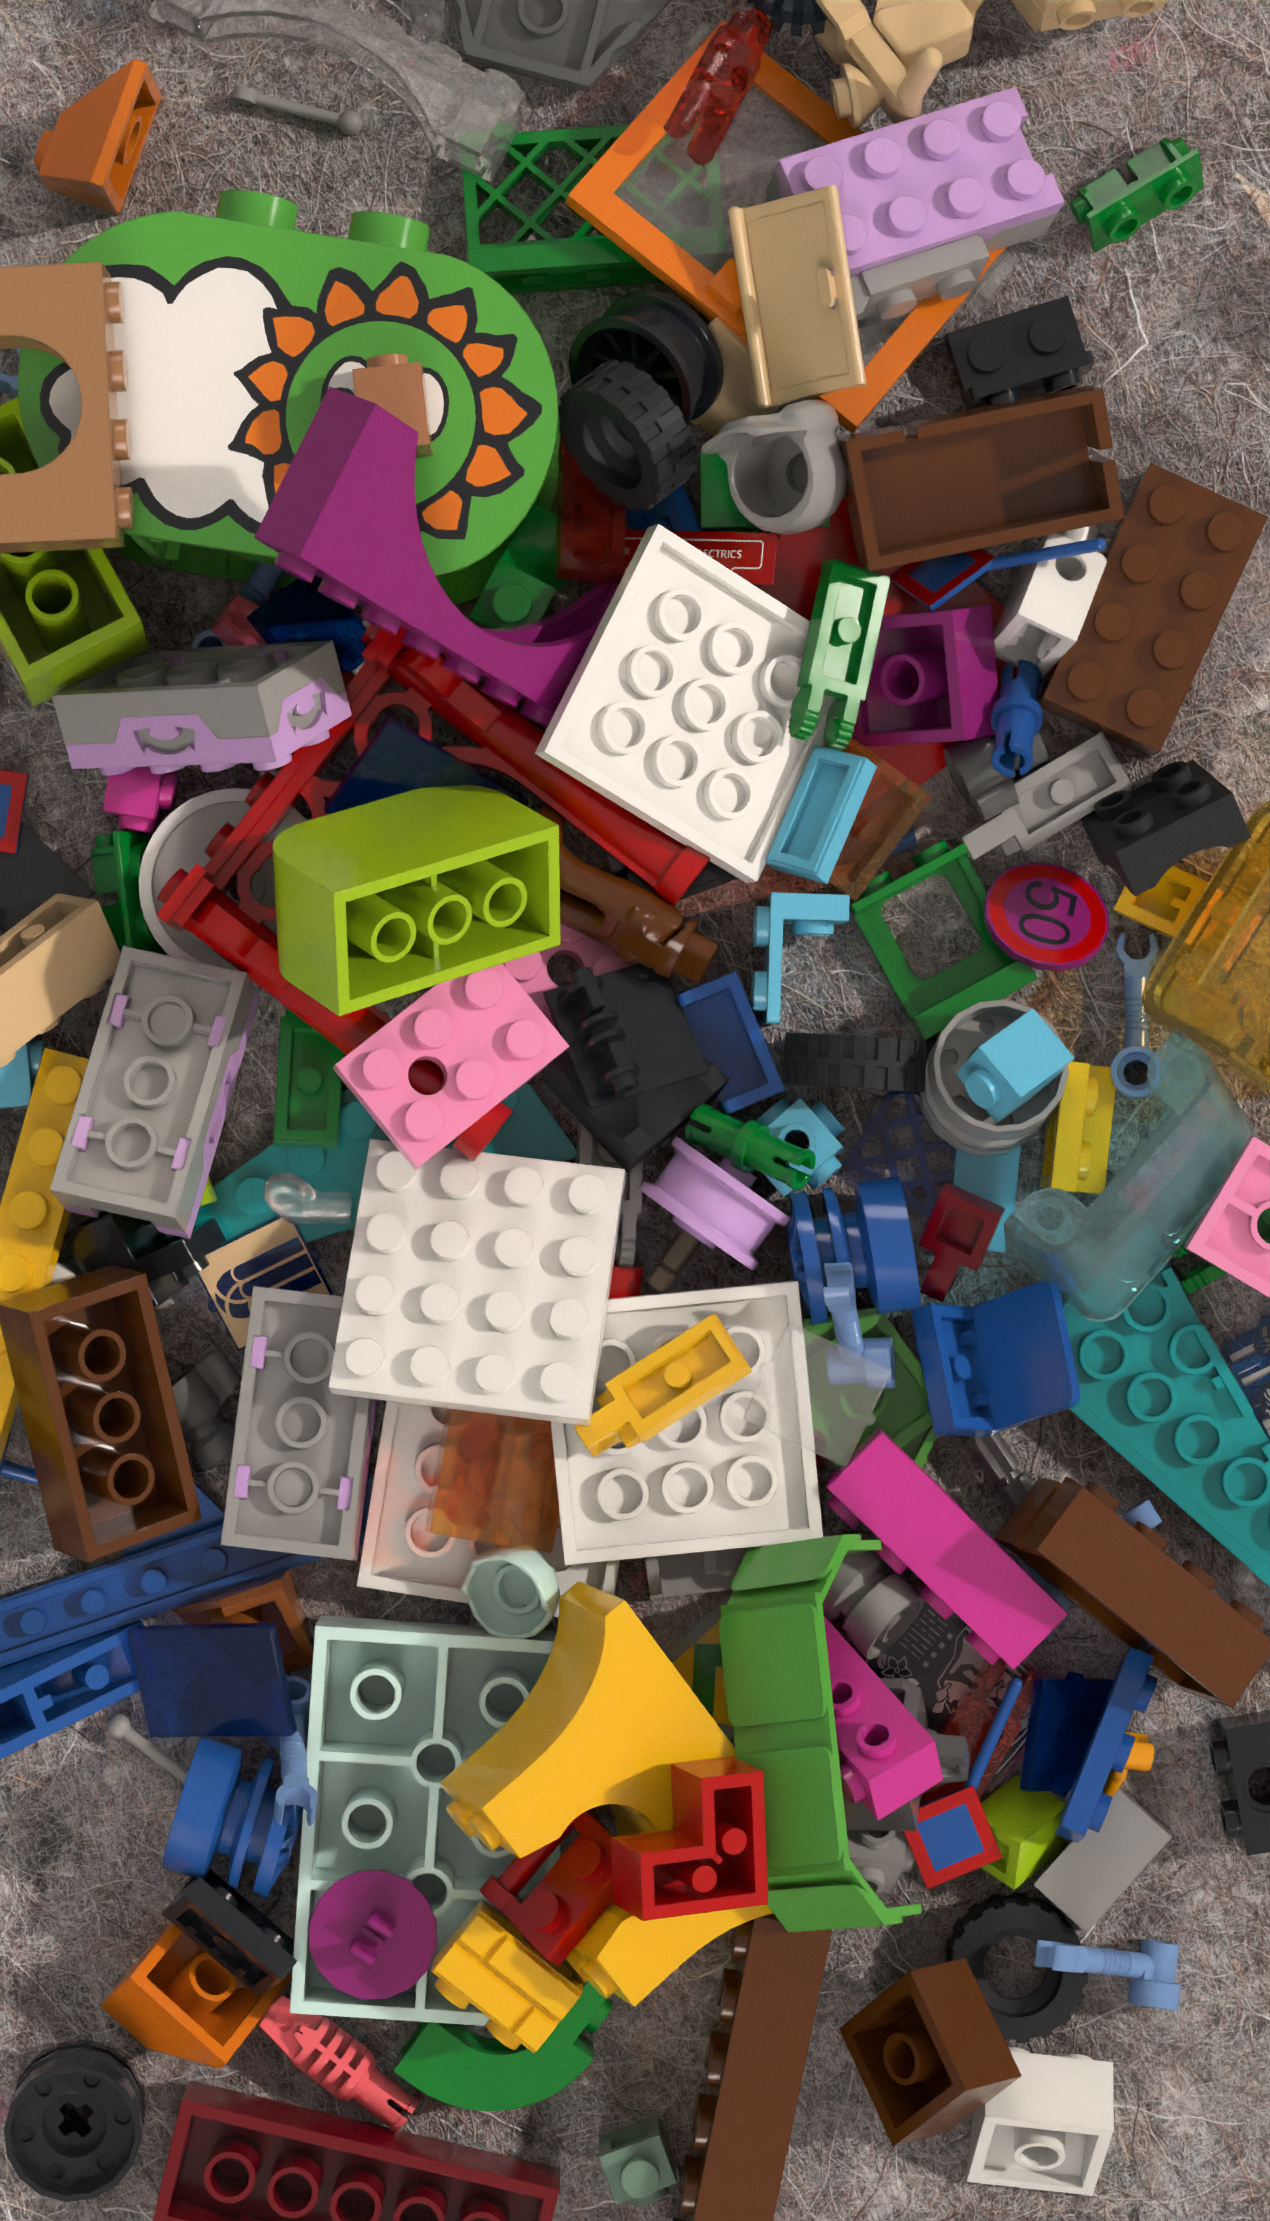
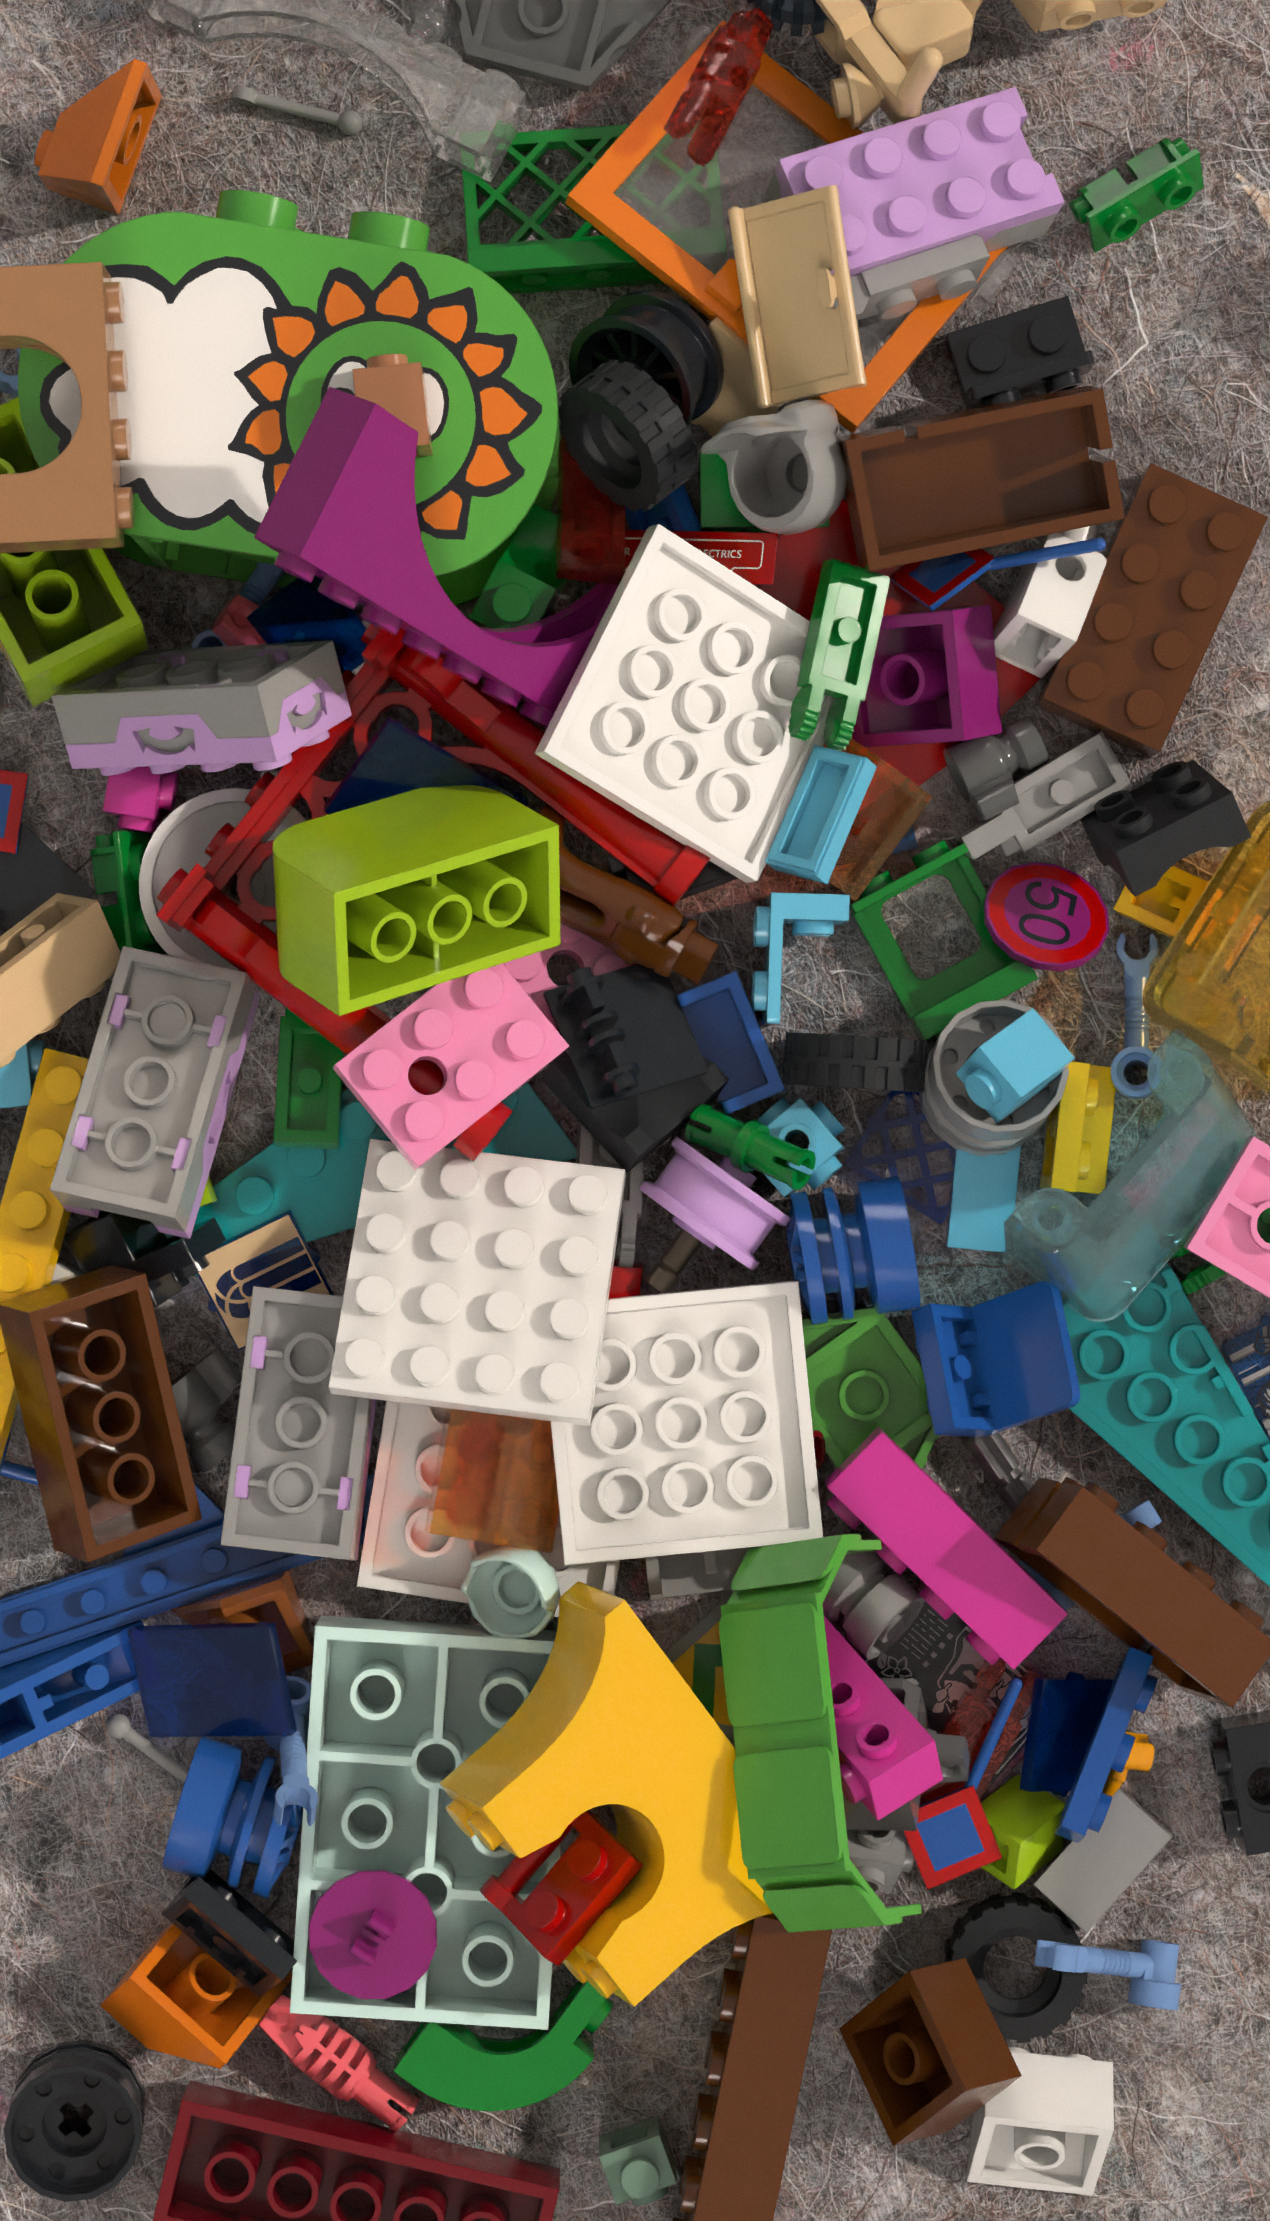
(303, 1204): clear arm -> none
(505, 1979): yellow brick -> none
(665, 1387): yellow hinge -> none
(710, 1856): red brick -> none
(817, 1394): clear piece -> none
(840, 1300): medium blue brick -> none
(959, 1235): dark red plate -> none
(1016, 718): blue pin -> none

